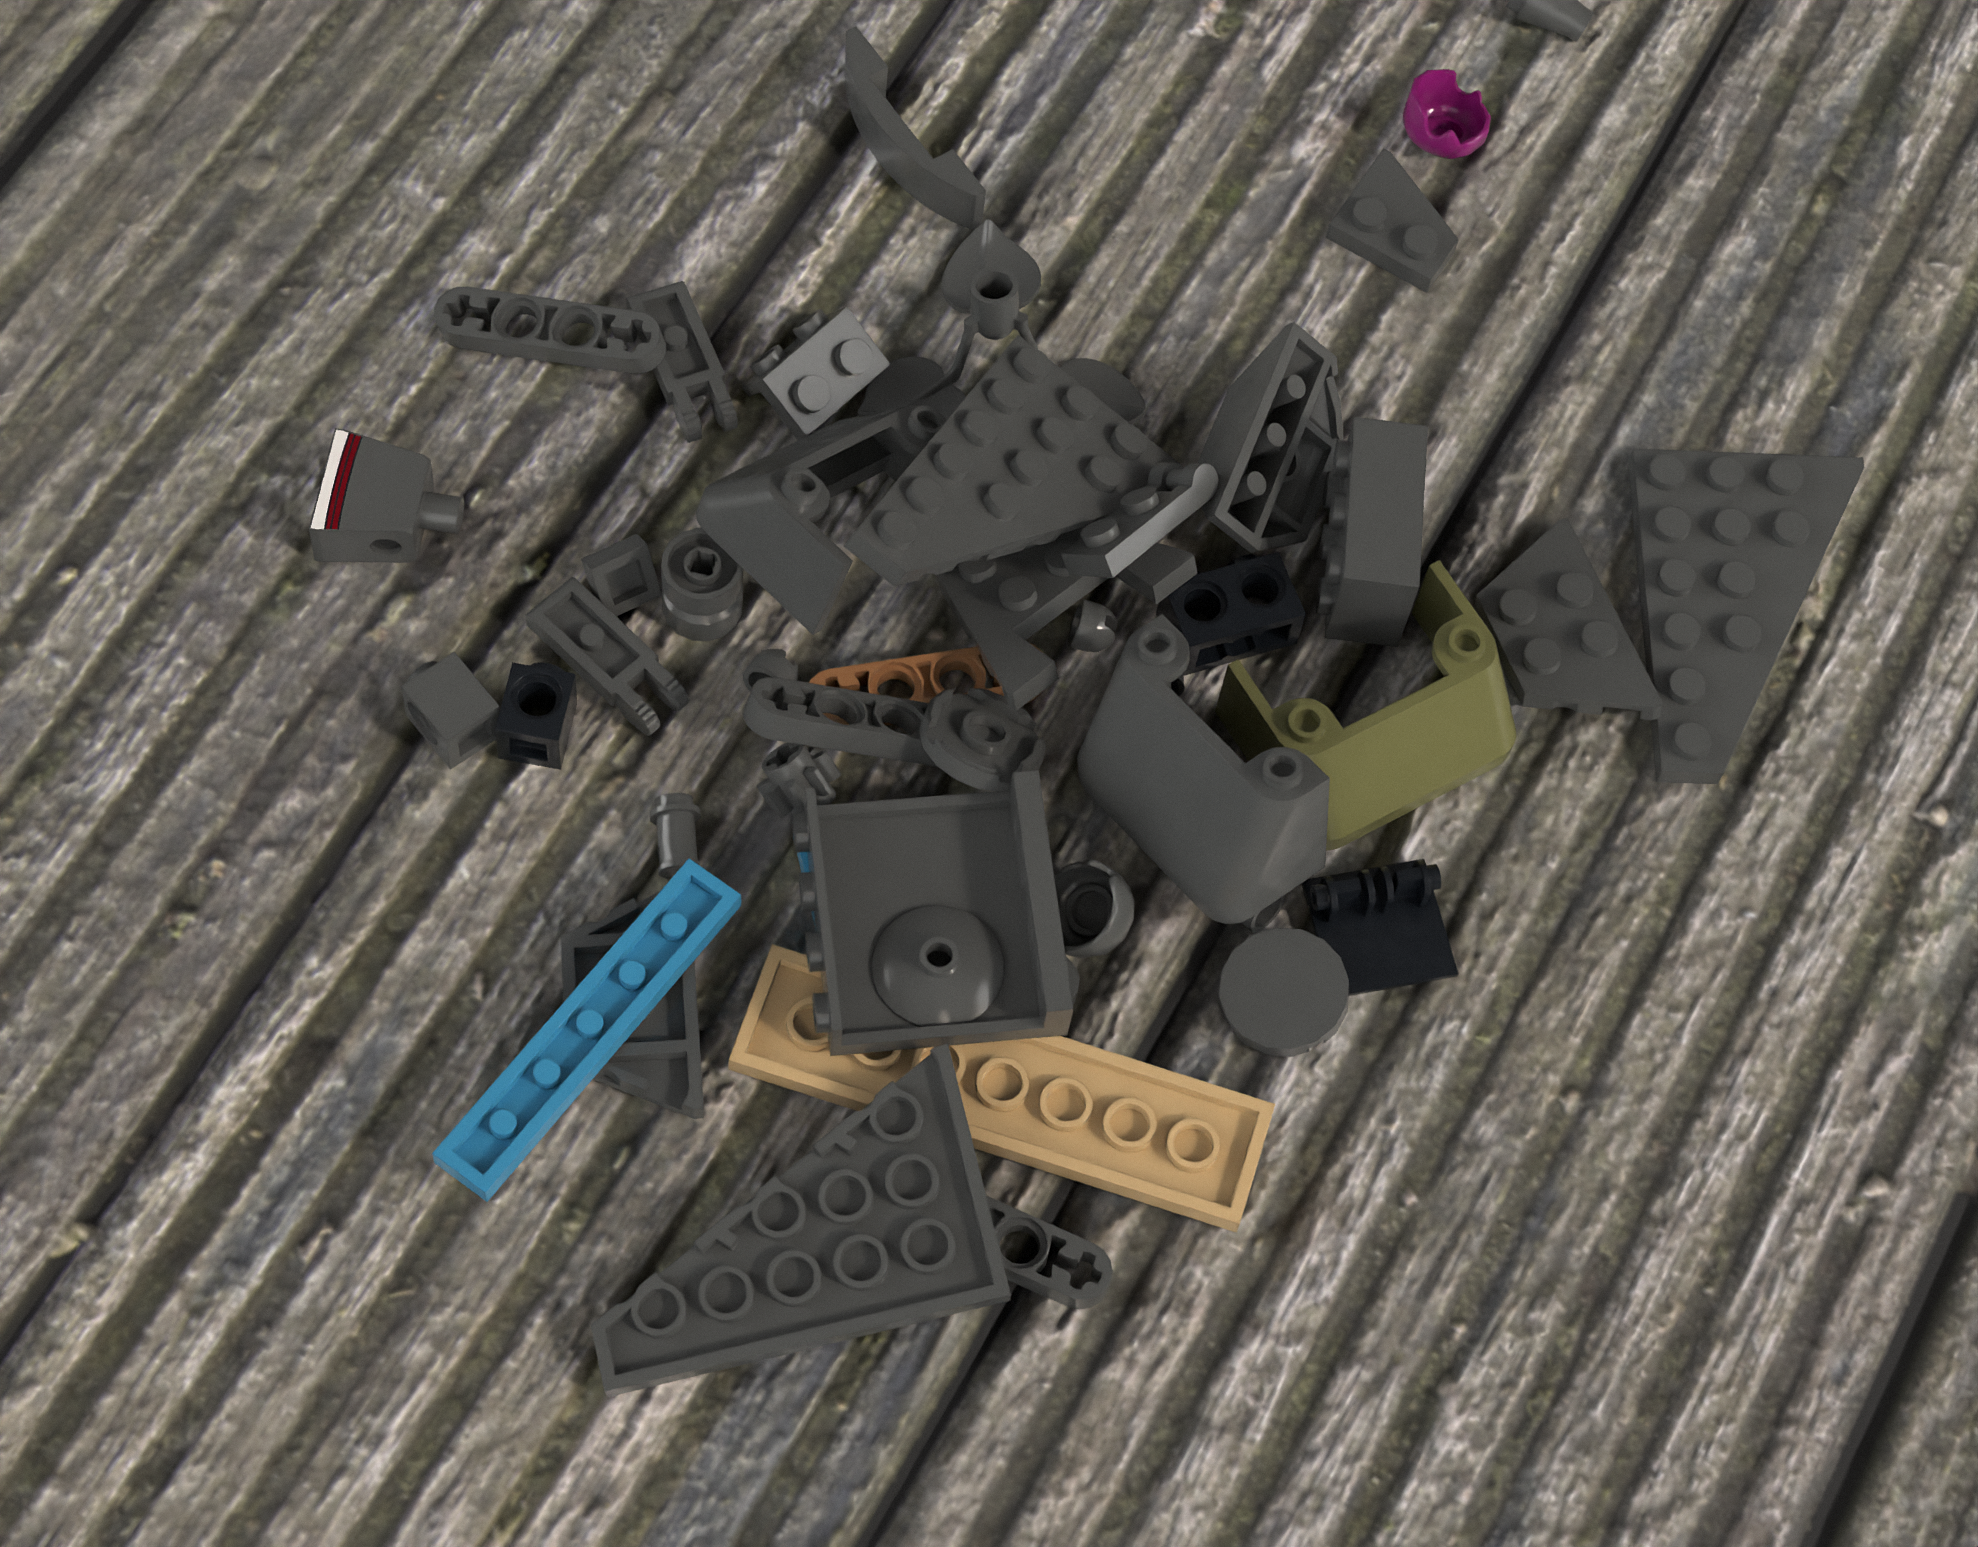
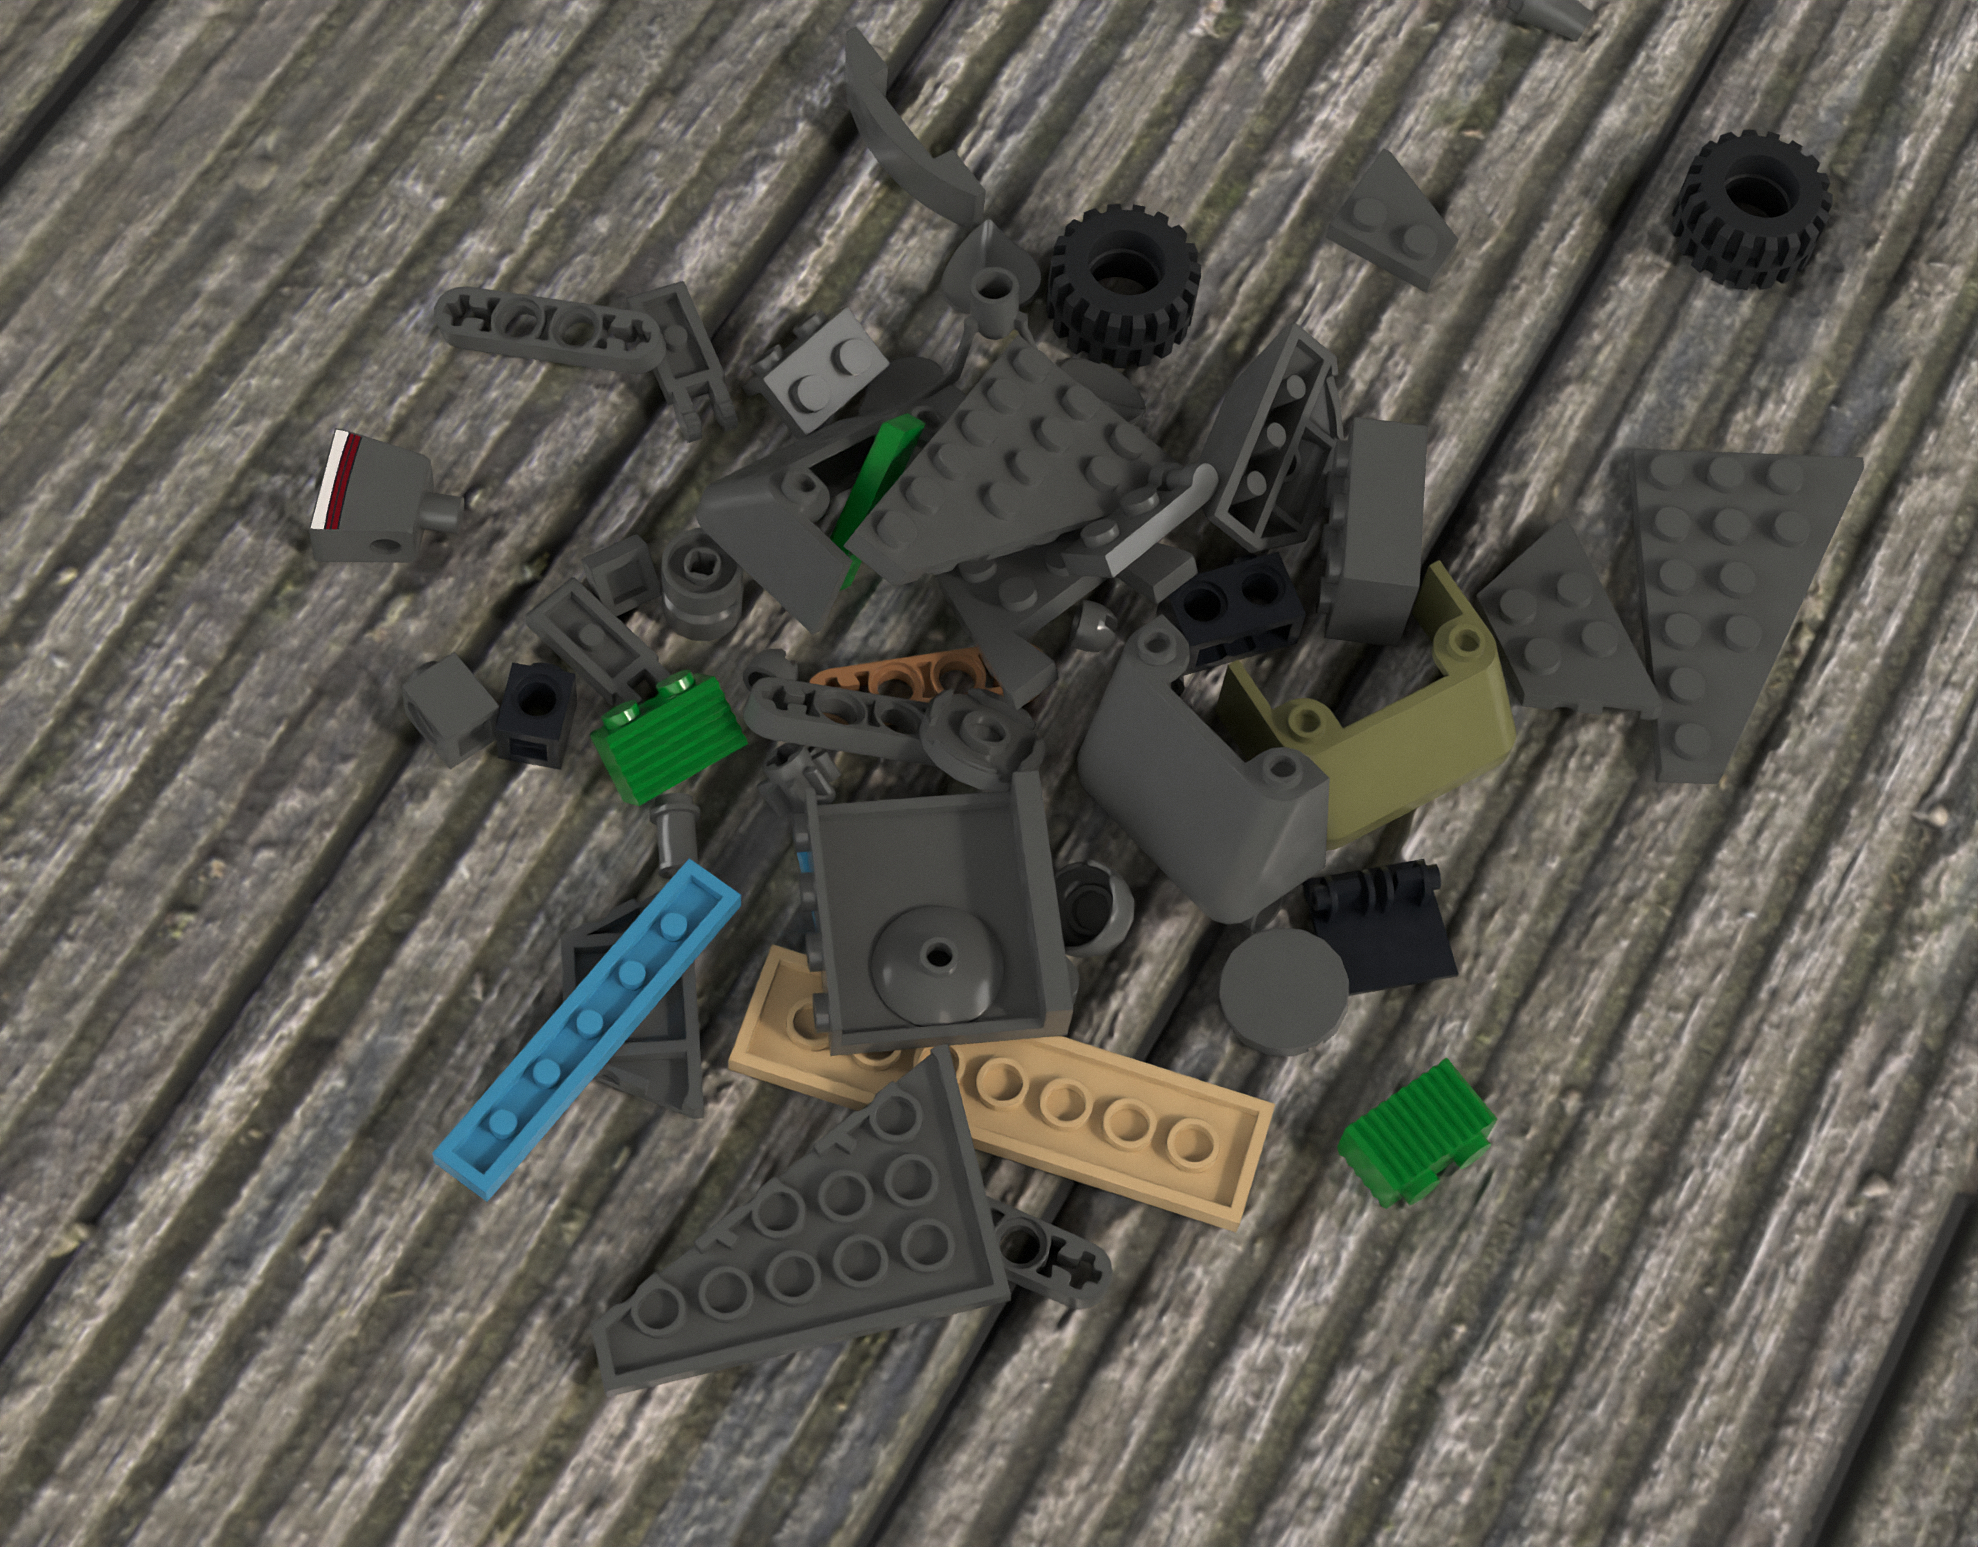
(667, 737): none -> green brick
(880, 471): none -> green tile
(1132, 248): none -> black tyre
(1418, 1135): none -> green brick
(1444, 117): magenta hair -> none
(1760, 174): none -> black tyre

